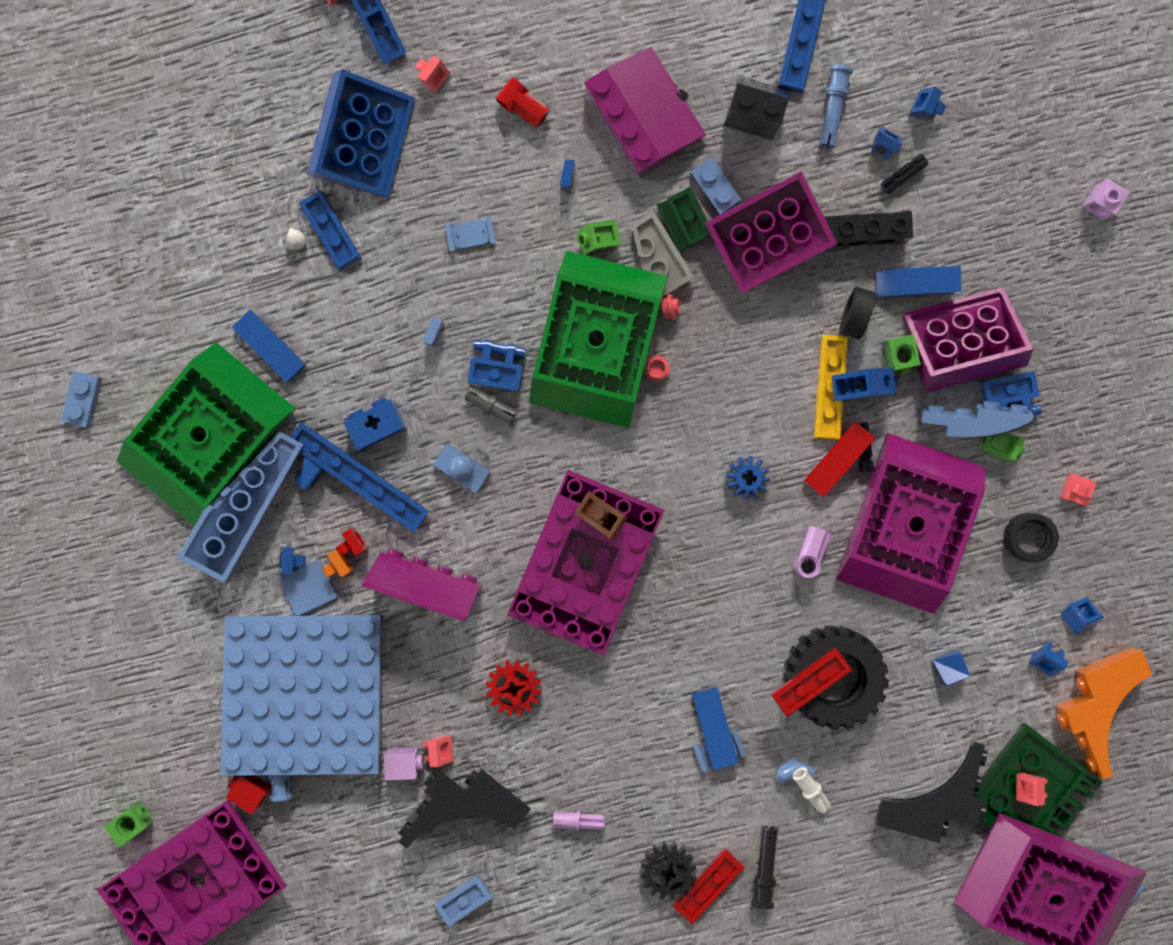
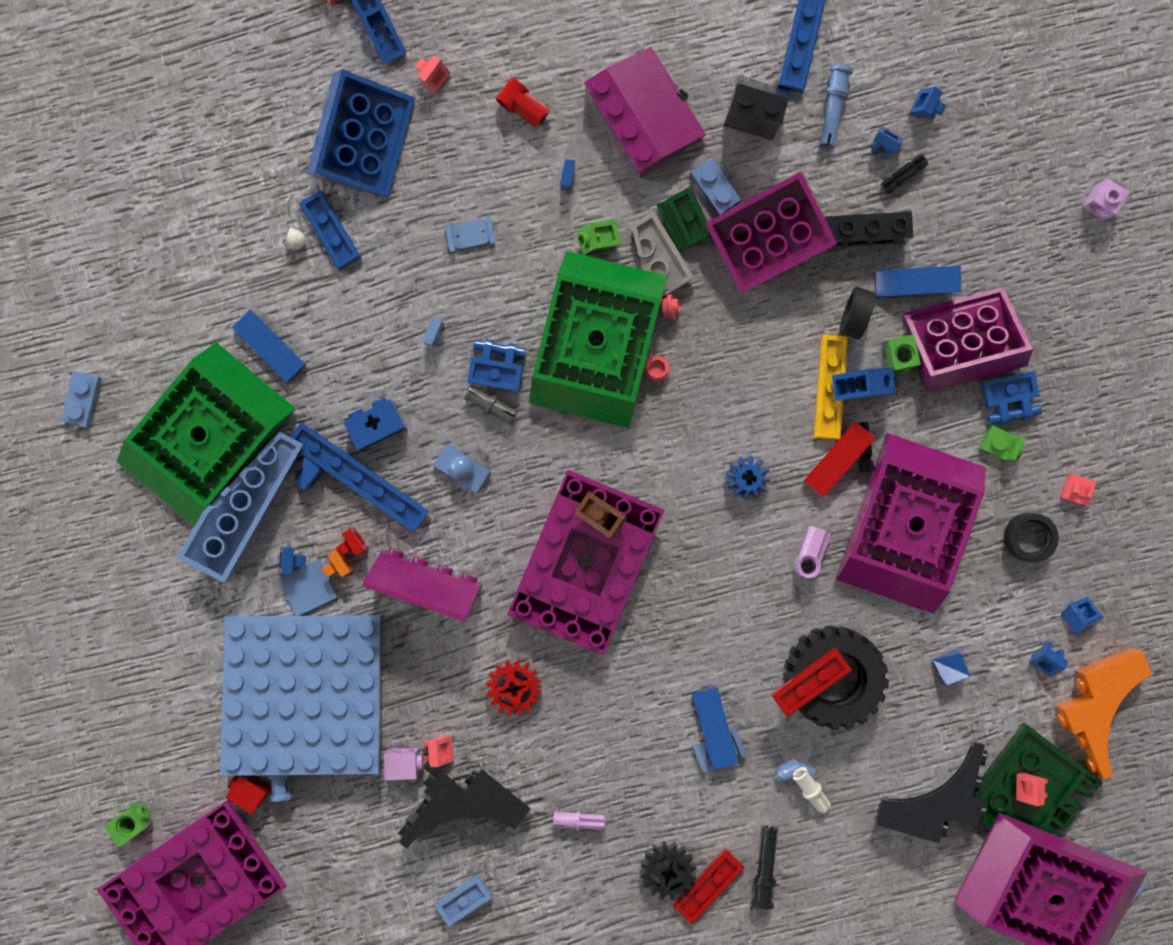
(986, 421): medium blue slope -> none

